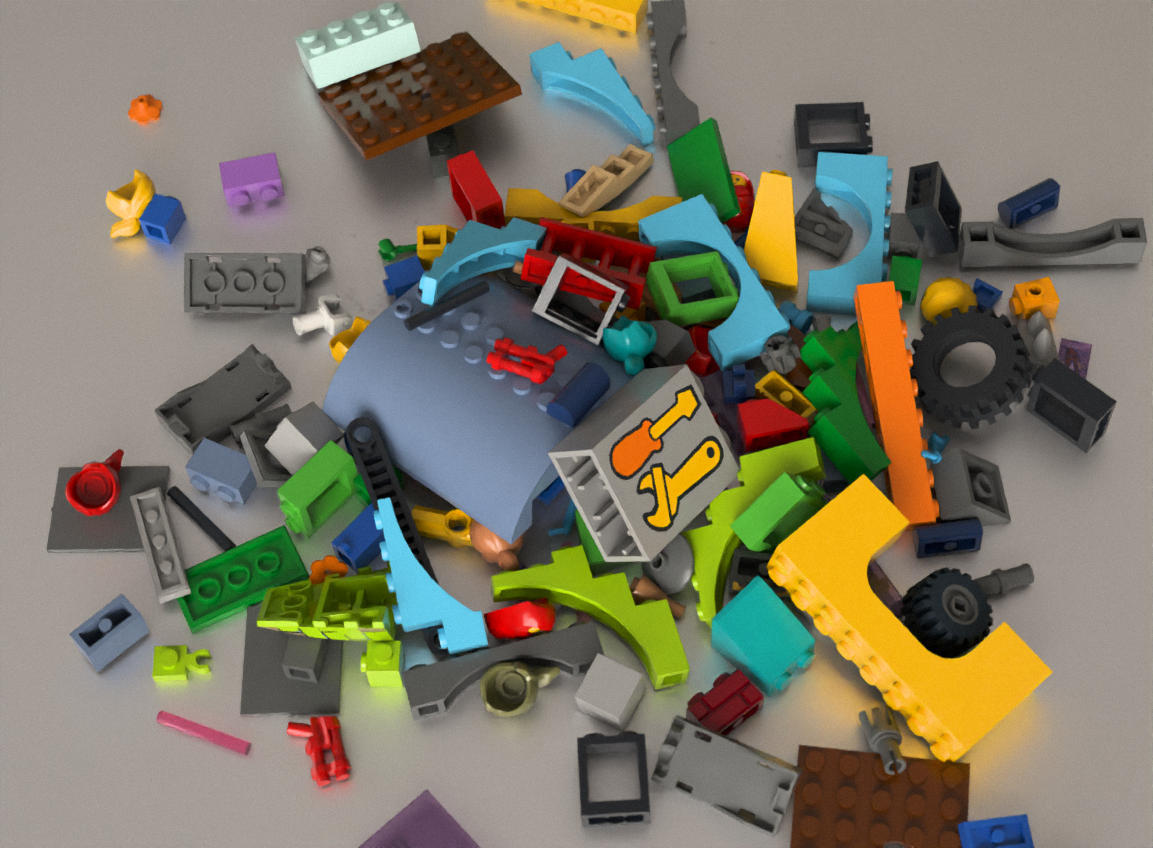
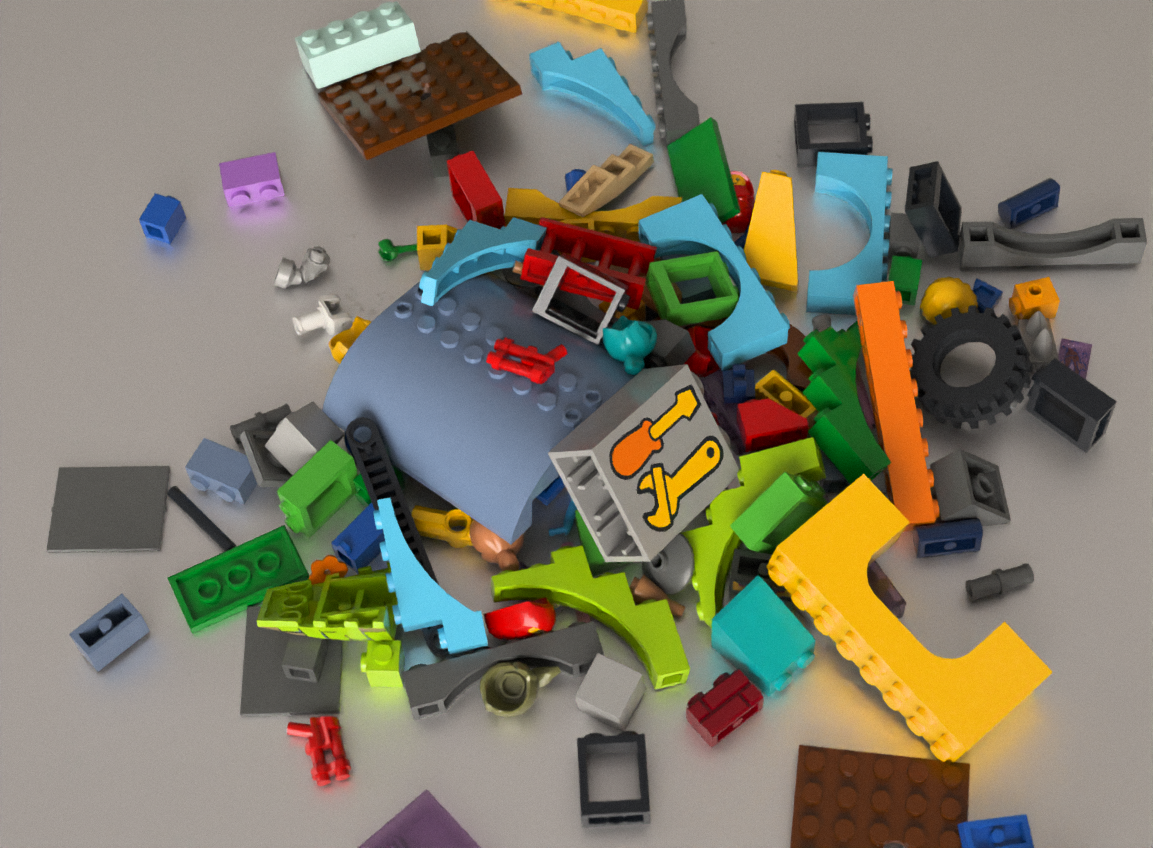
(96, 487): red hair -> none
(130, 203): yellow hair -> none
(145, 109): orange plant -> none
(160, 545): light grey tile -> none
(174, 662): lime plate -> none
(203, 732): clear pink bar -> none
(222, 400): dark grey piece -> none
(245, 283): dark grey piece -> none
(402, 276): blue brick -> none
(446, 305): black bar -> none
(579, 394): dark blue brick -> none
(727, 775): piece -> none
(780, 354): dark grey gear -> none
(798, 318): dark azure wheel -> none
(822, 226): dark grey wing -> none
(884, 738): dark grey arm -> none
(936, 446): dark azure piece -> none
(947, 612): black wheel -> none

